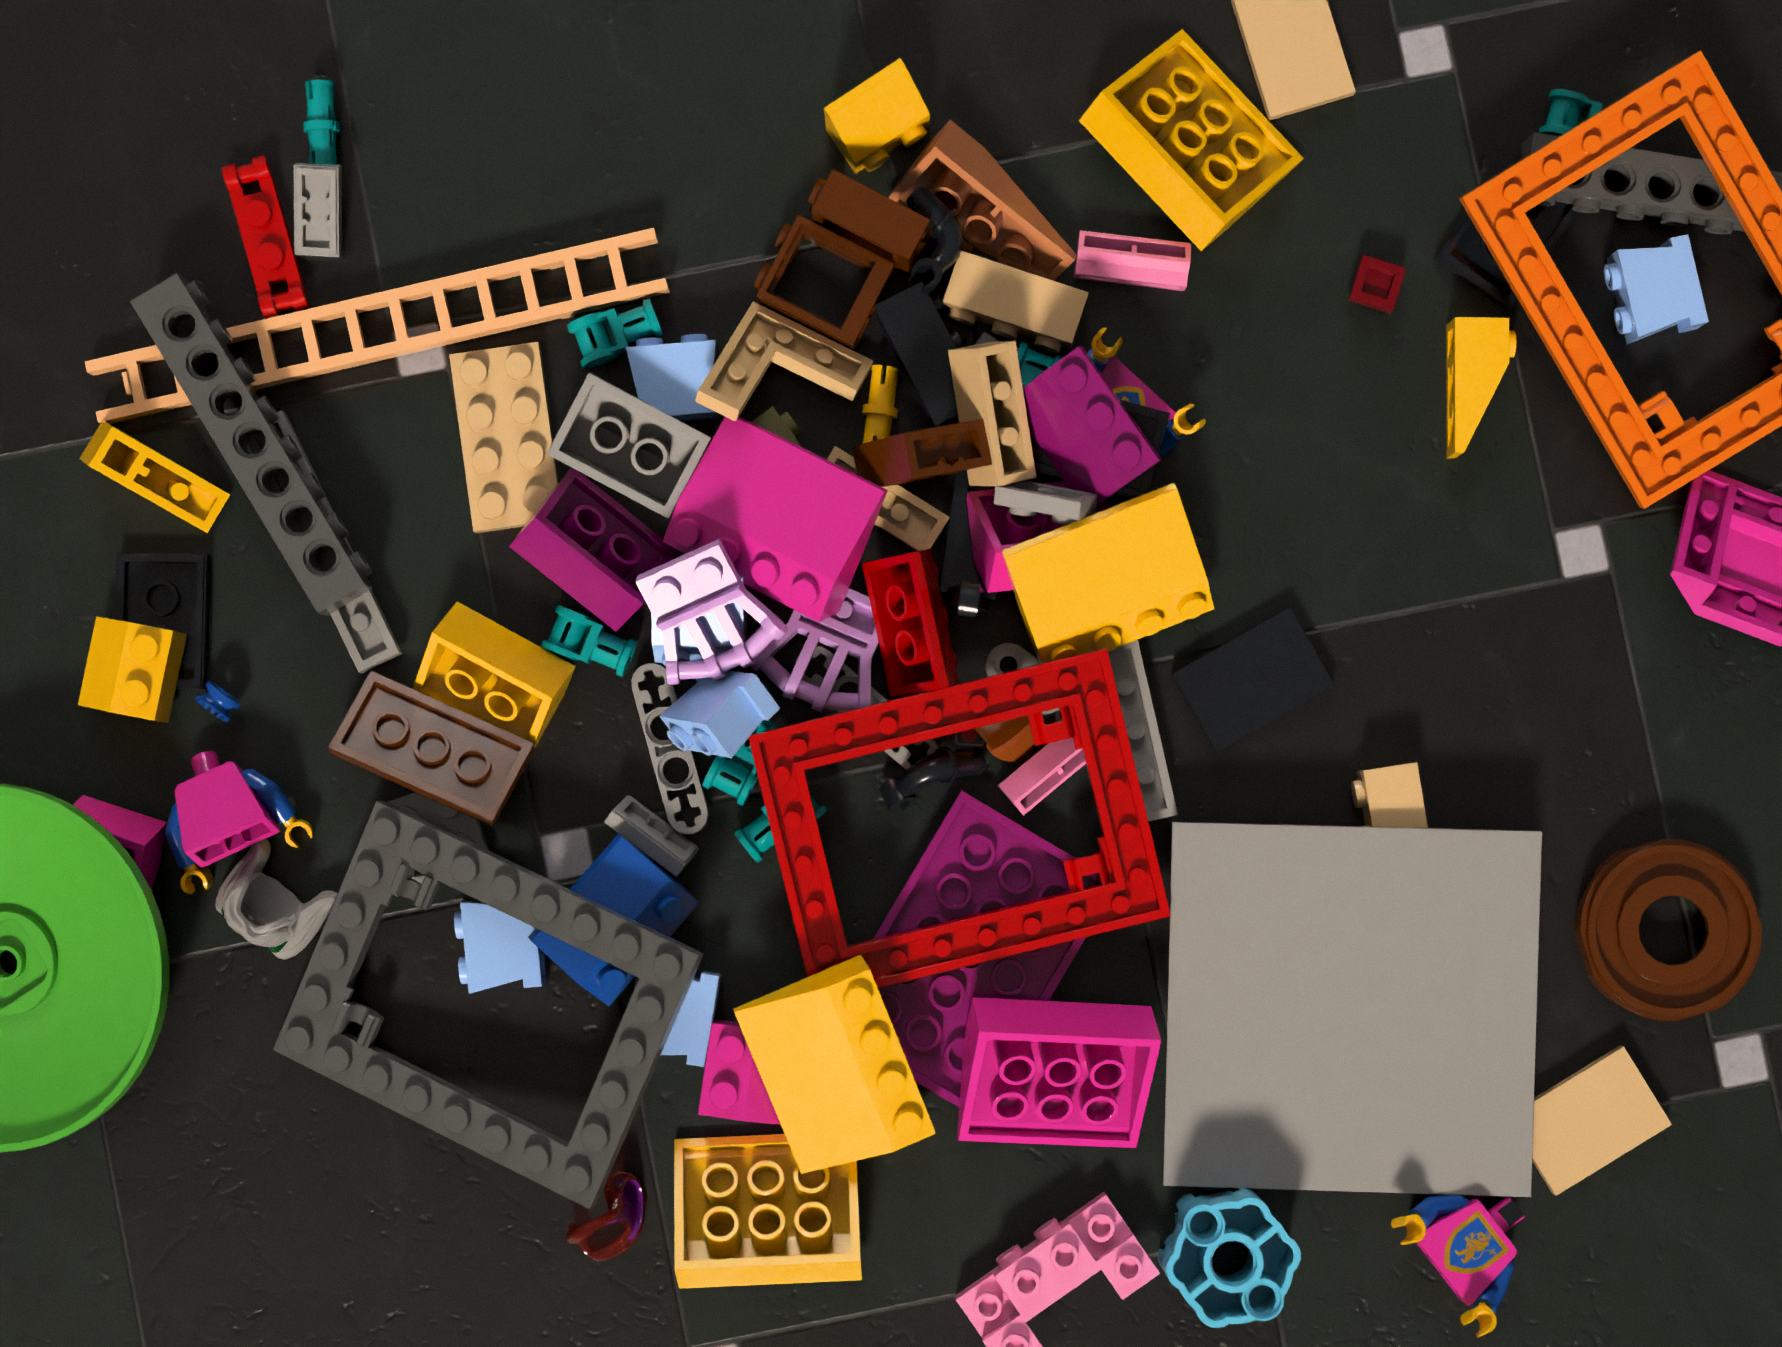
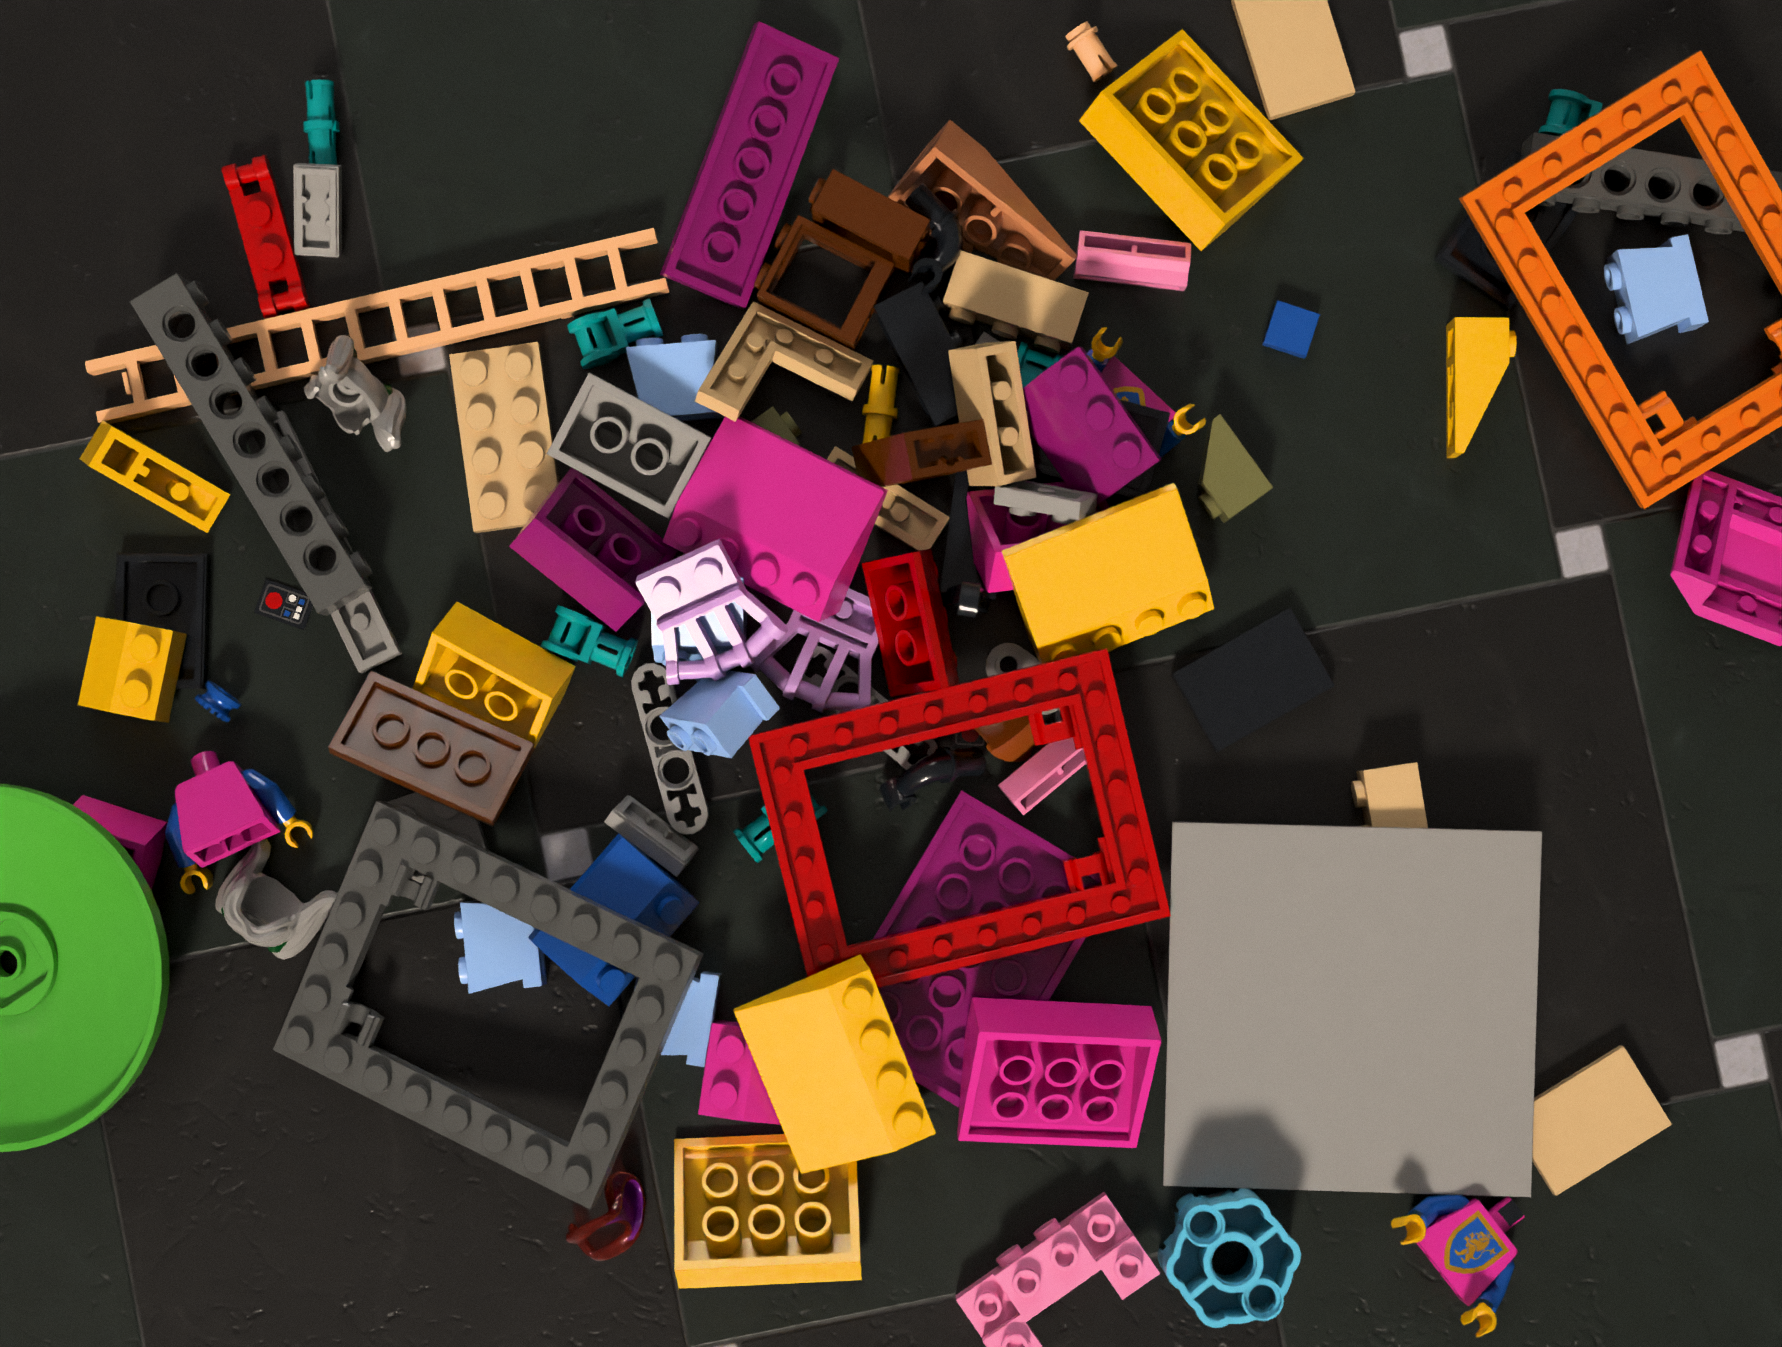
(284, 604): none -> black sticker
(358, 396): none -> light grey hair
(739, 766): teal connector -> none
(749, 165): none -> magenta plate
(877, 118): yellow slope -> none
(1090, 51): none -> light nougat pin
(1142, 731): light grey plate -> none
(1228, 474): none -> olive slope
(1290, 329): none -> blue tile
(1376, 284): dark red plate -> none
(1610, 936): reddish brown piece -> none

